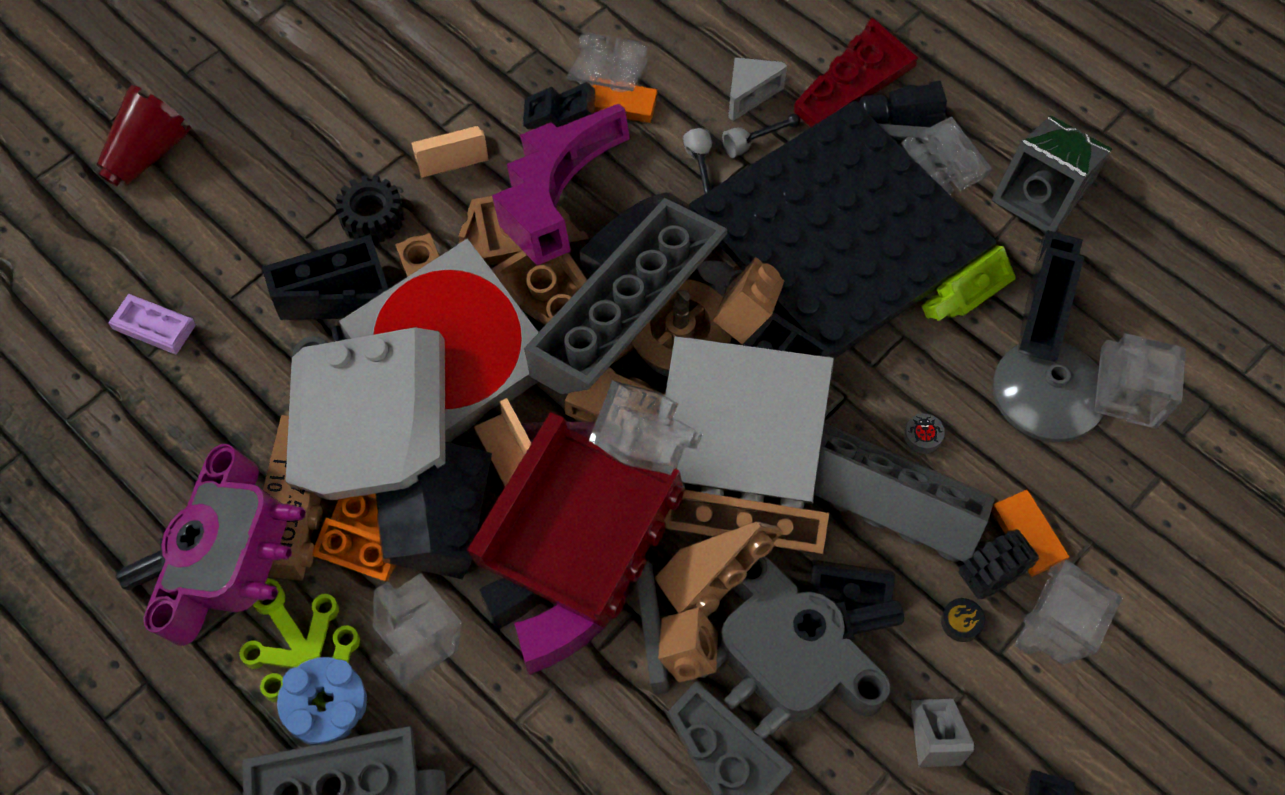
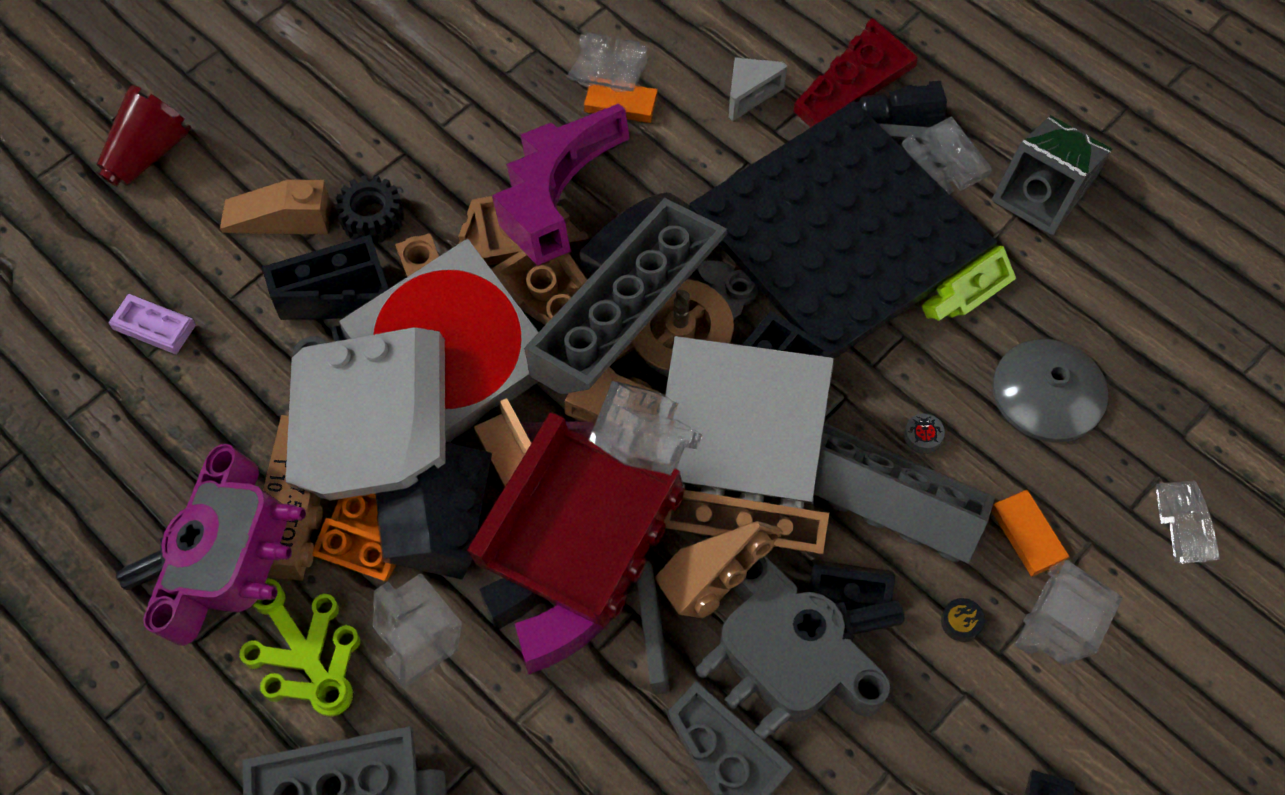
(280, 209): none -> medium nougat slope
(302, 686): medium blue plate -> none
(450, 151): light nougat panel -> none
(557, 108): black slope -> none
(688, 645): medium nougat brick -> none
(697, 145): light grey hinge -> none
(738, 140): hinge -> none
(749, 300): medium nougat brick -> none
(940, 733): light grey slope -> none
(998, 564): black tyre -> none
(1050, 296): black slope -> none
(1140, 380): clear plate -> none
(1189, 521): none -> clear slope

